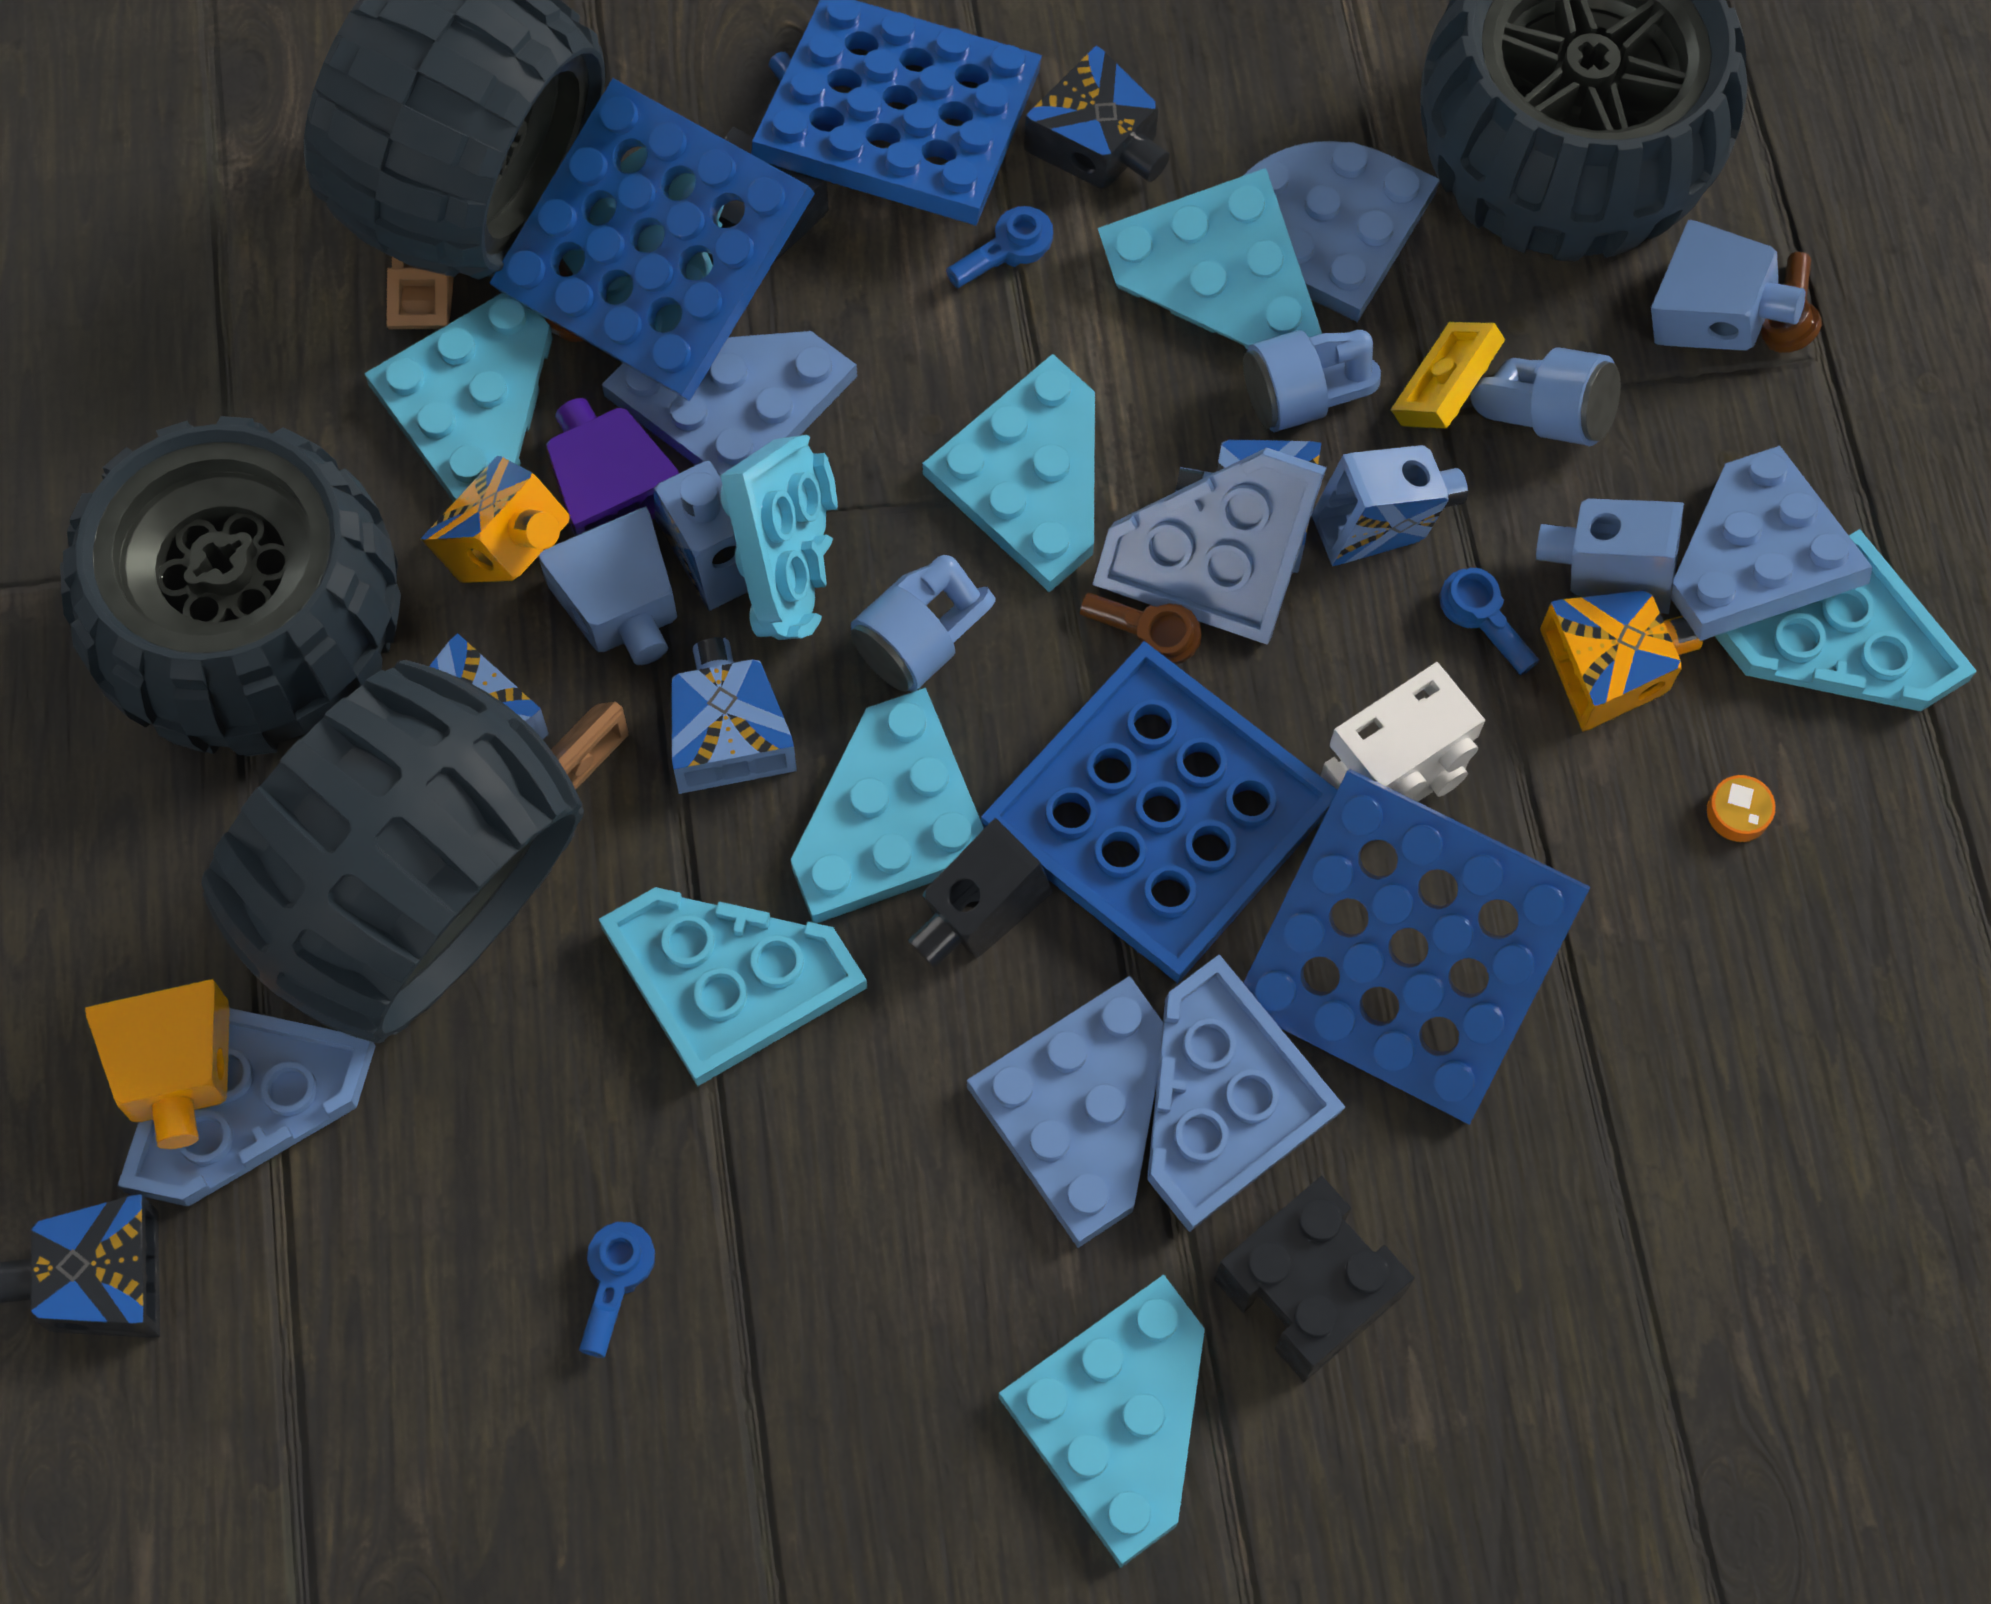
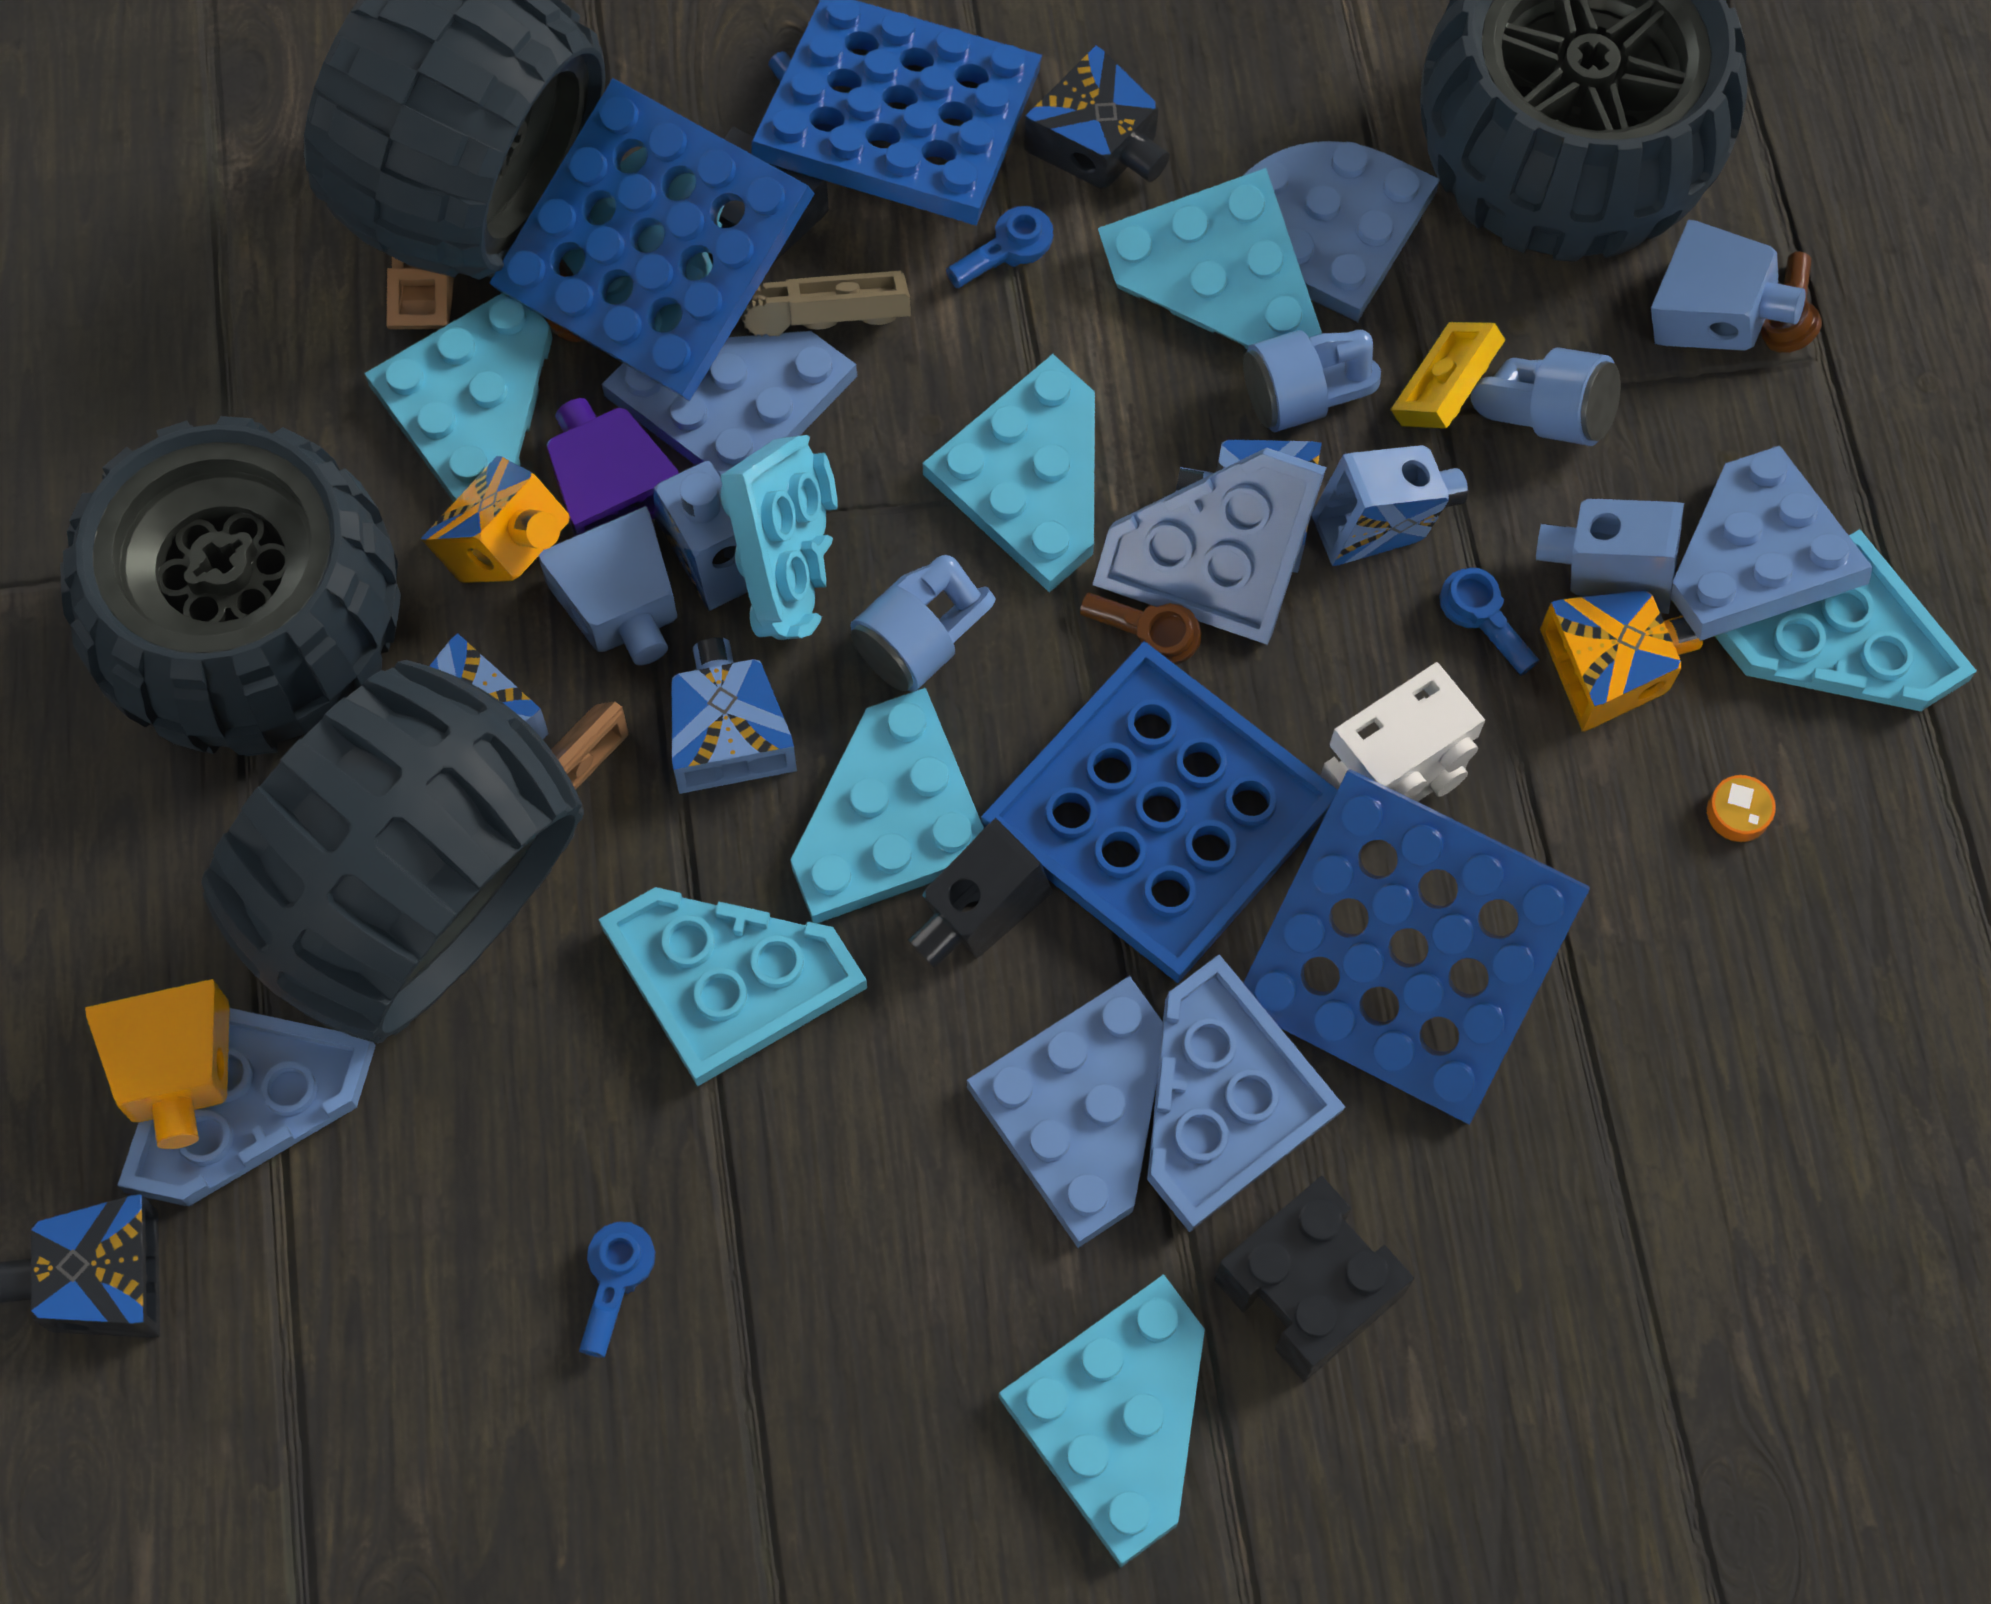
(827, 300): none -> dark tan hinge

